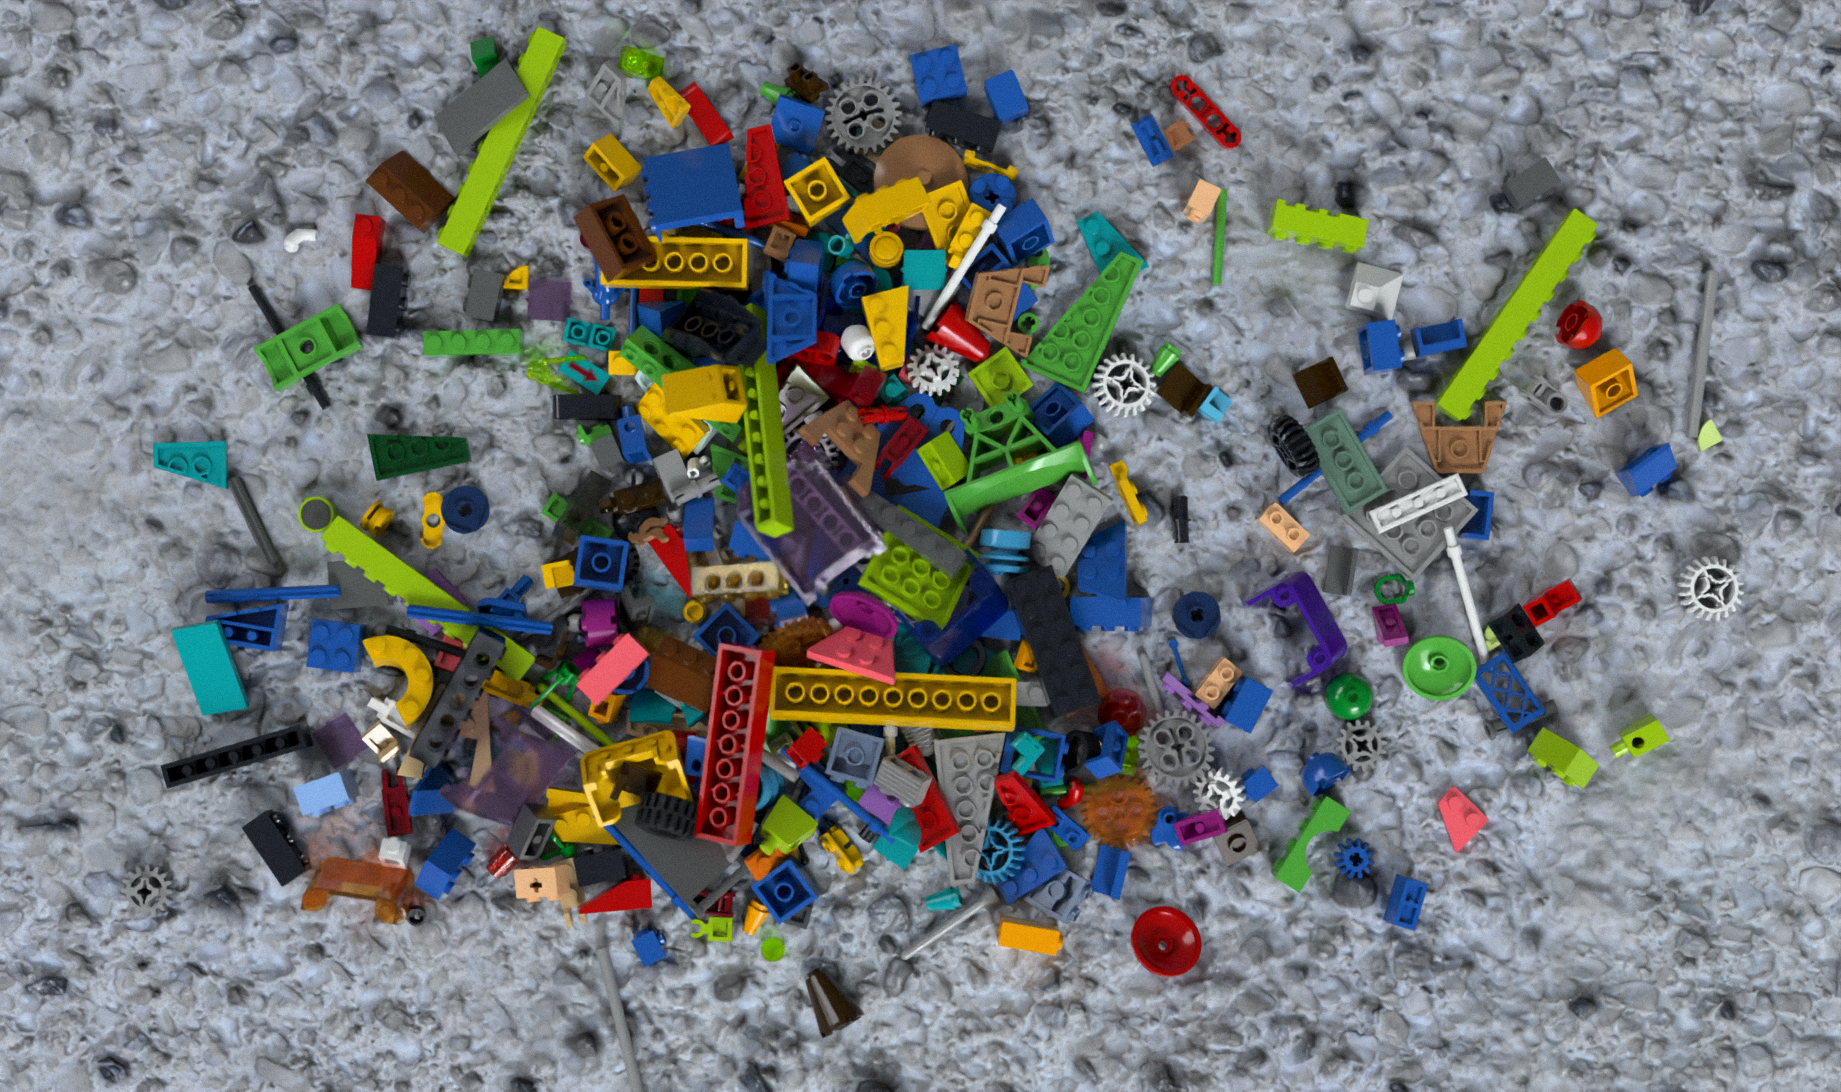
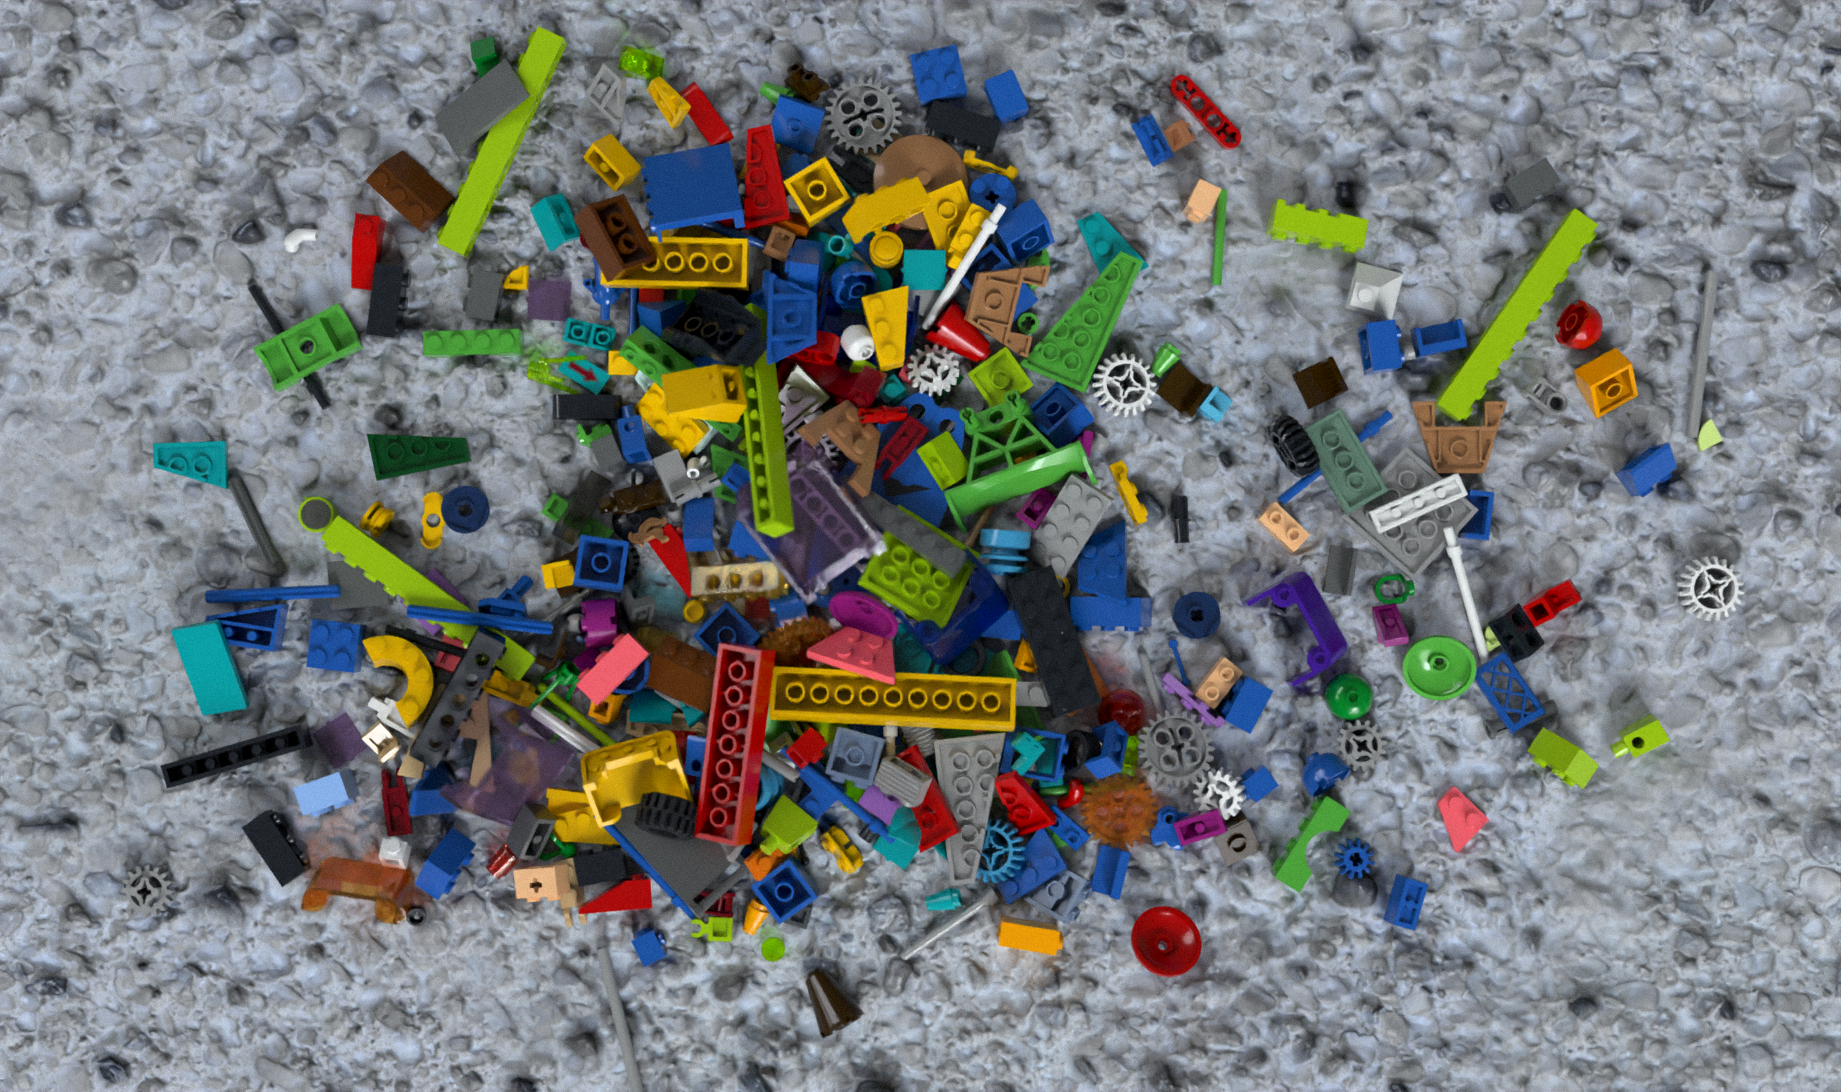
(555, 221): none -> teal panel
(635, 780): dark brown piece -> none

